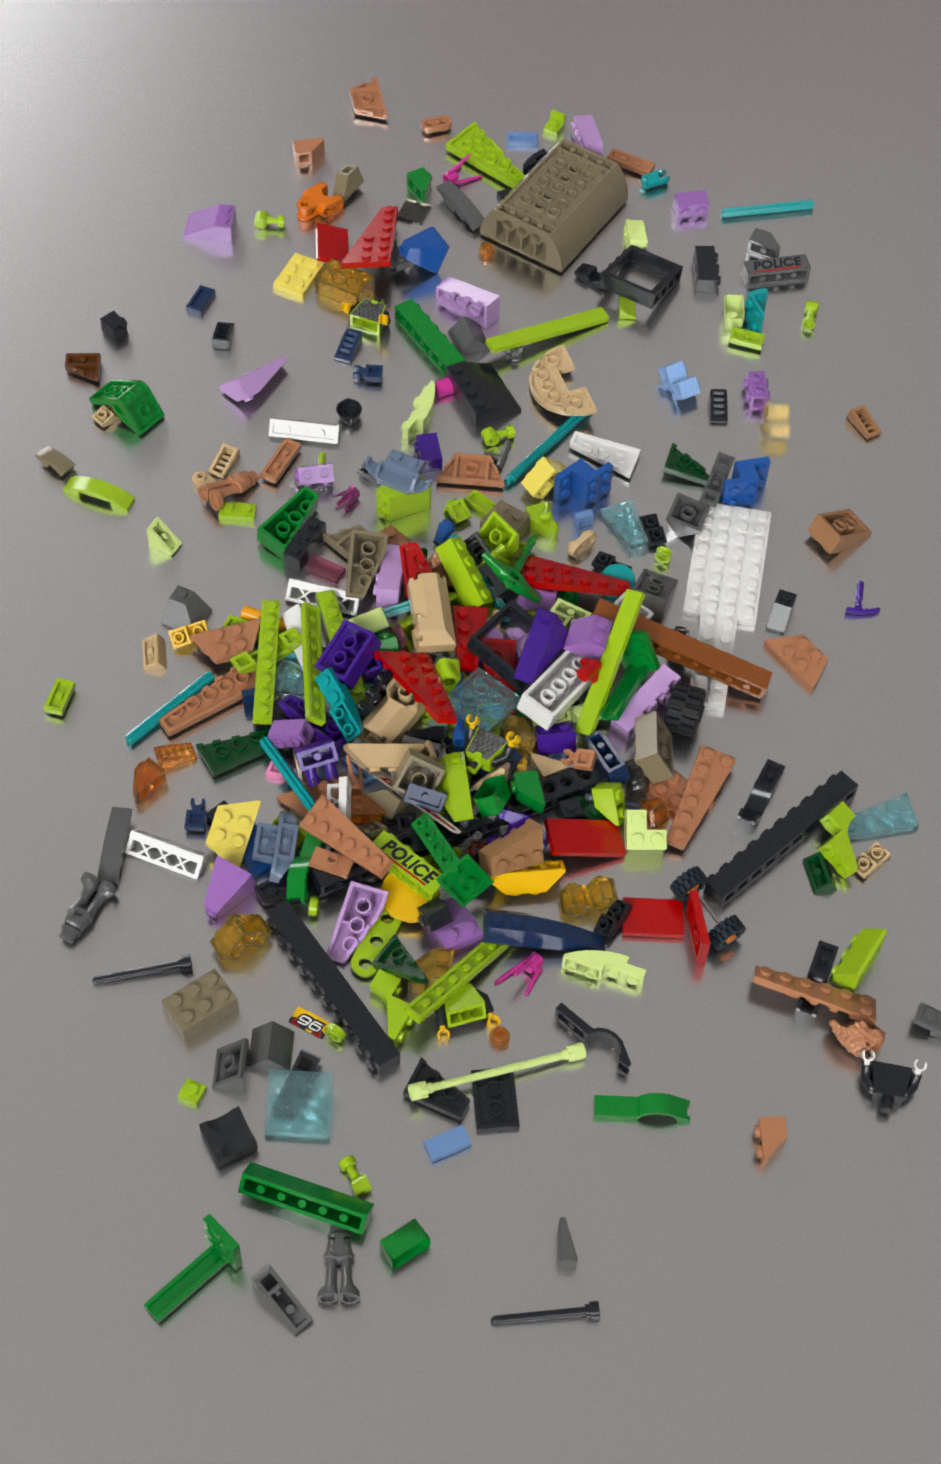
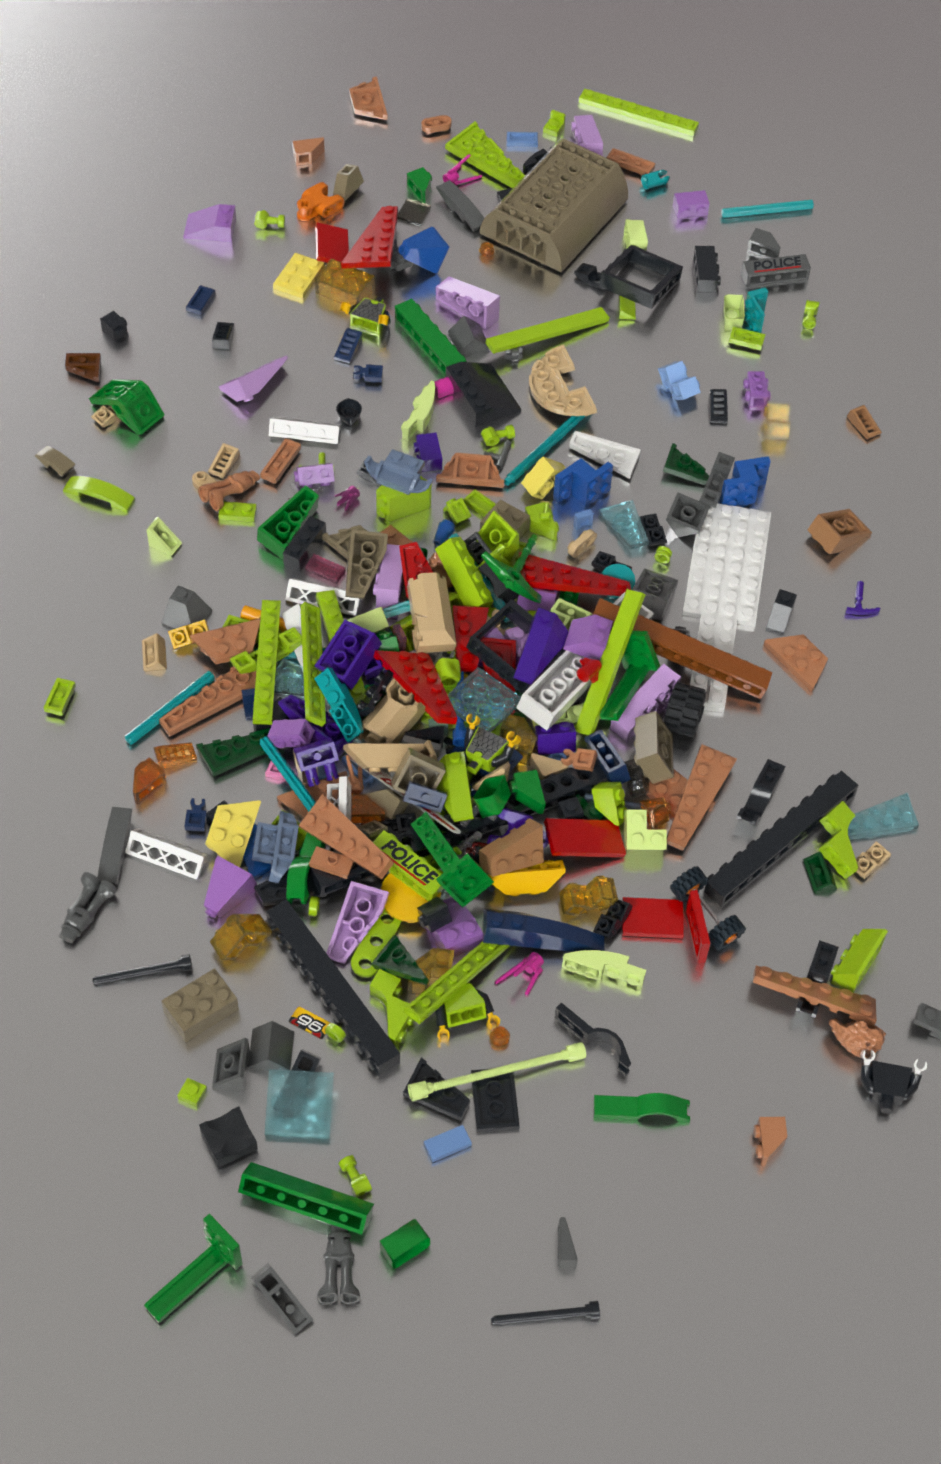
(638, 112): none -> lime plate

